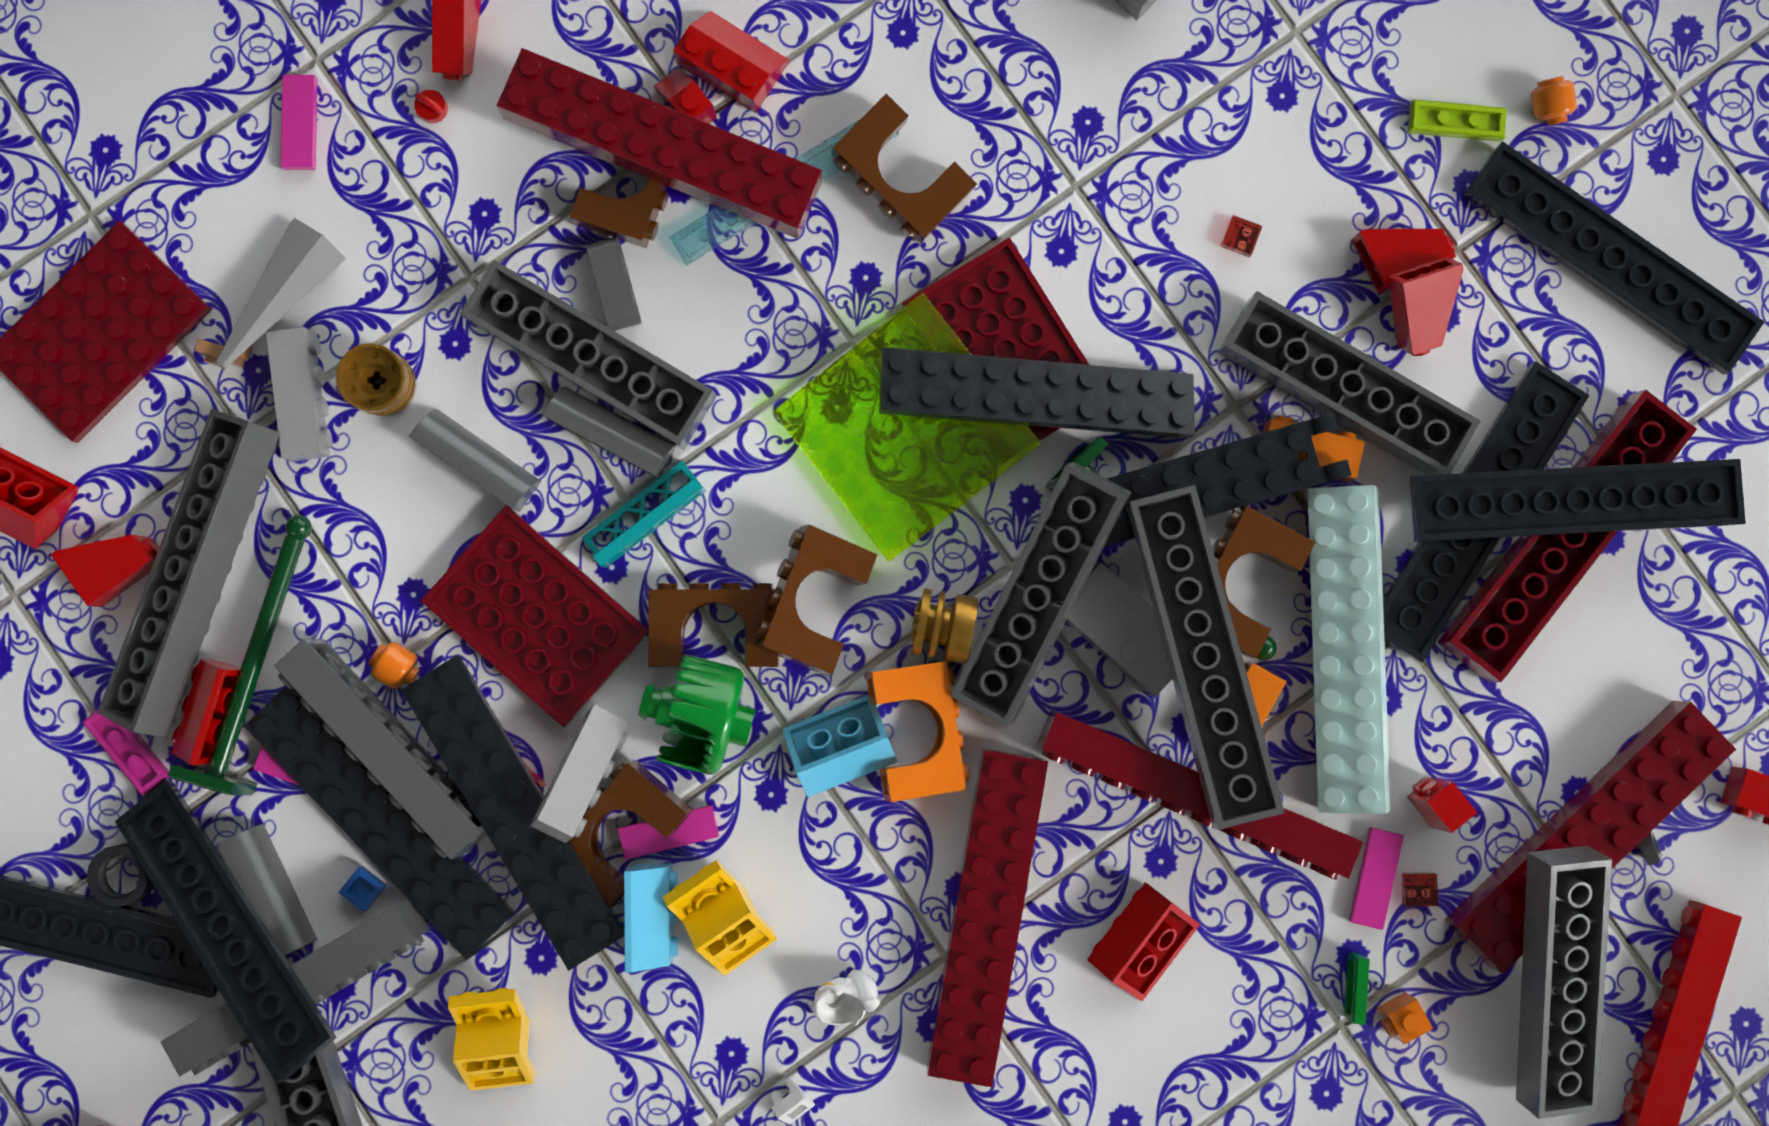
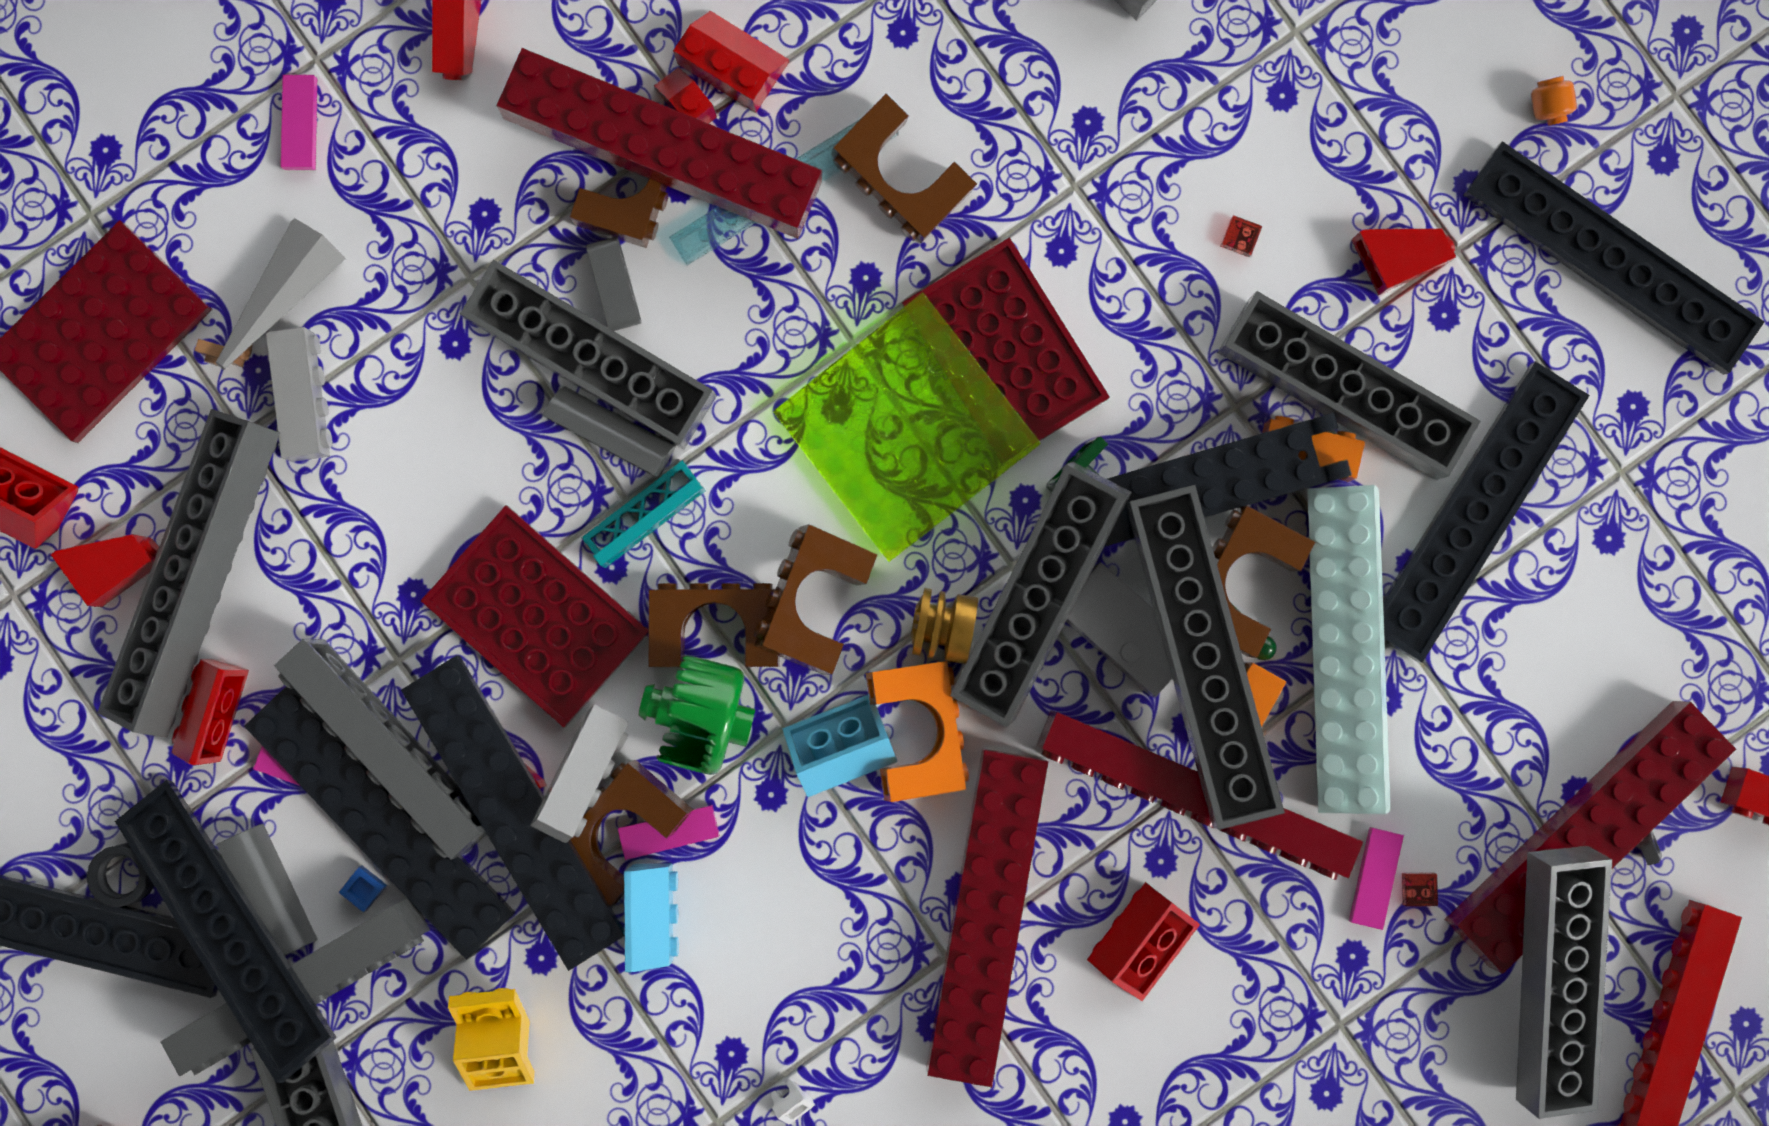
(129, 753): dark pink tile -> none
(214, 776): dark green piece -> none
(363, 367): pearl gold wheel -> none
(394, 665): orange head -> none
(430, 106): red tile -> none
(475, 459): dark grey brick -> none
(719, 917): yellow bracket -> none
(846, 999): white hair -> none
(1035, 393): black plate -> none
(1356, 988): green tile -> none
(1404, 1018): orange brick -> none
(1424, 303): slope -> none
(1441, 804): red brick -> none
(1457, 120): lime tile -> none
(1545, 569): dark red brick -> none
(1577, 500): black plate -> none

